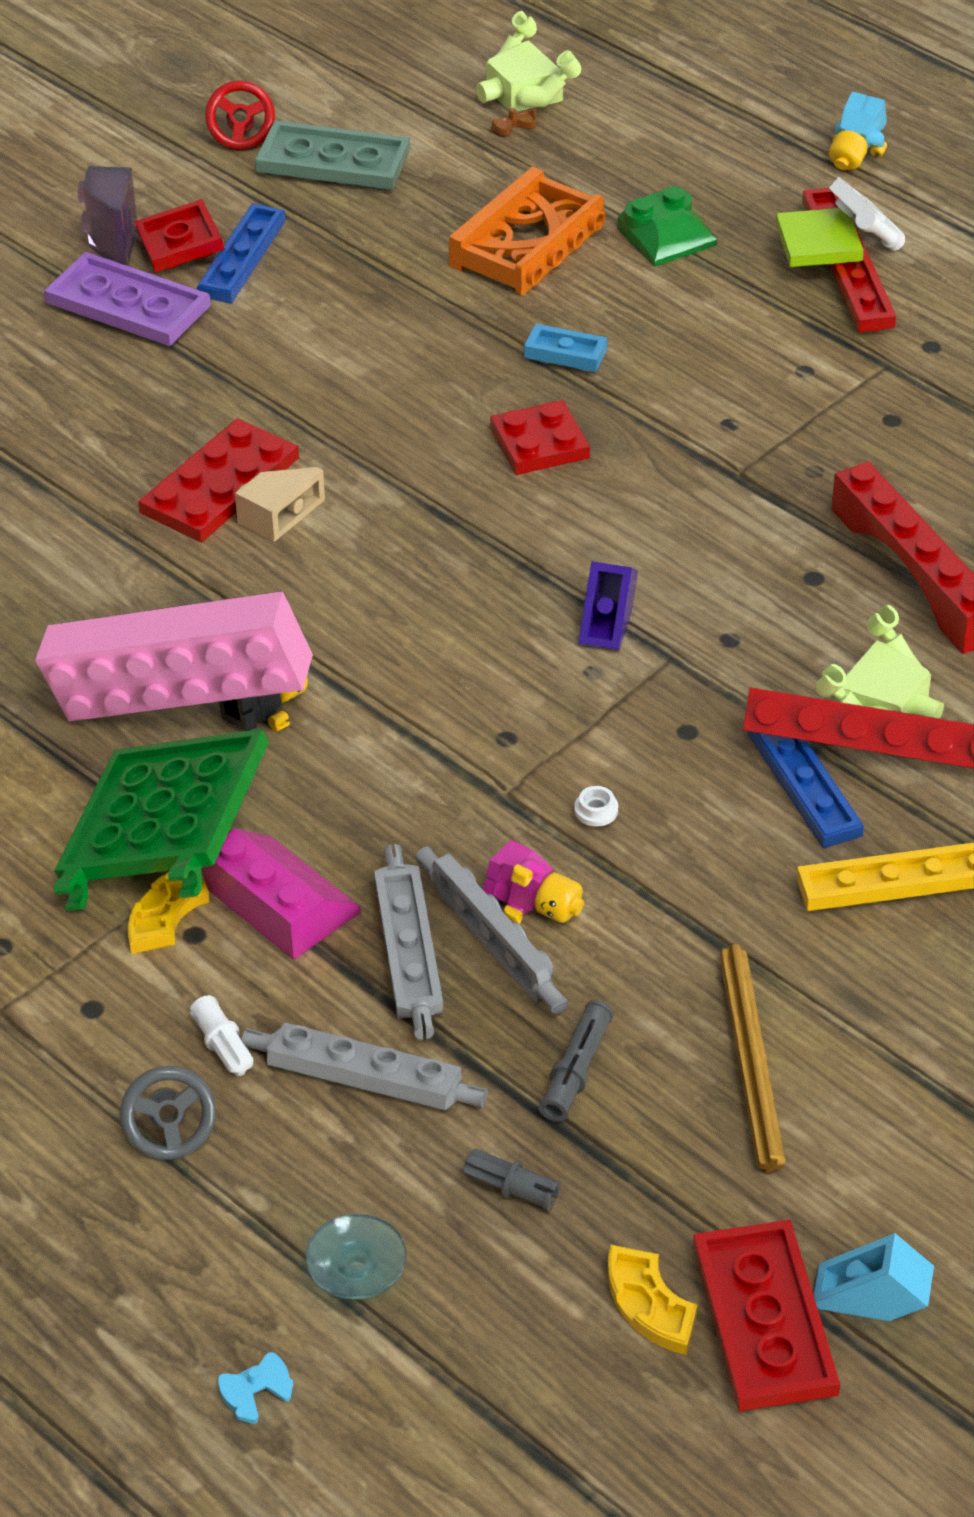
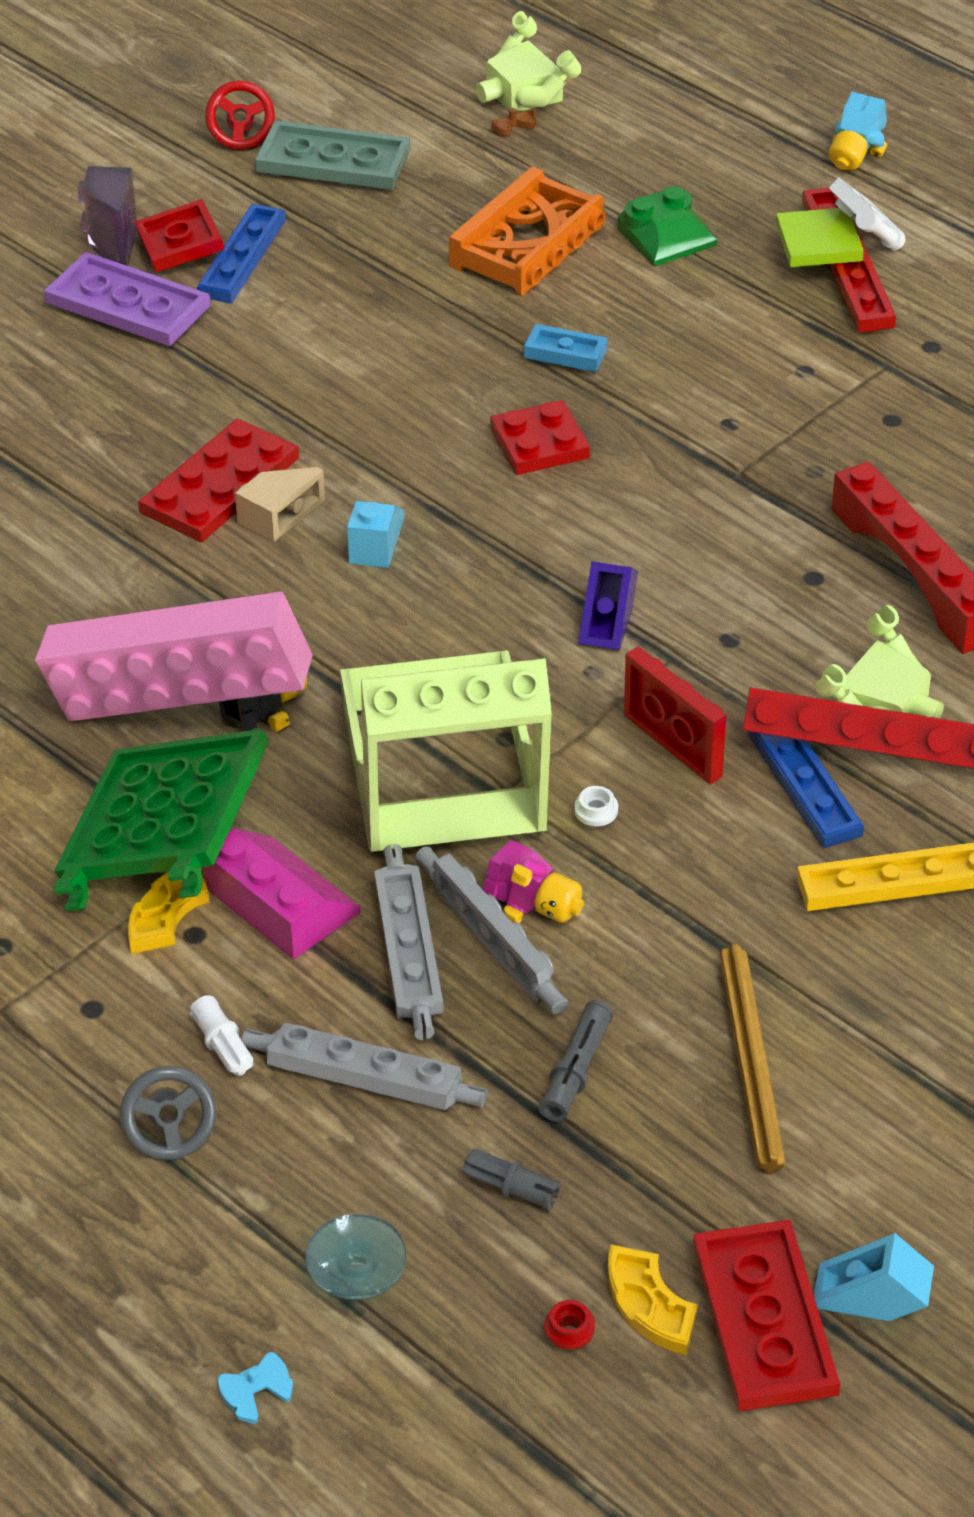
(373, 533): none -> medium azure slope
(443, 699): none -> yellowish green window
(569, 1314): none -> red plate
(674, 714): none -> red plate

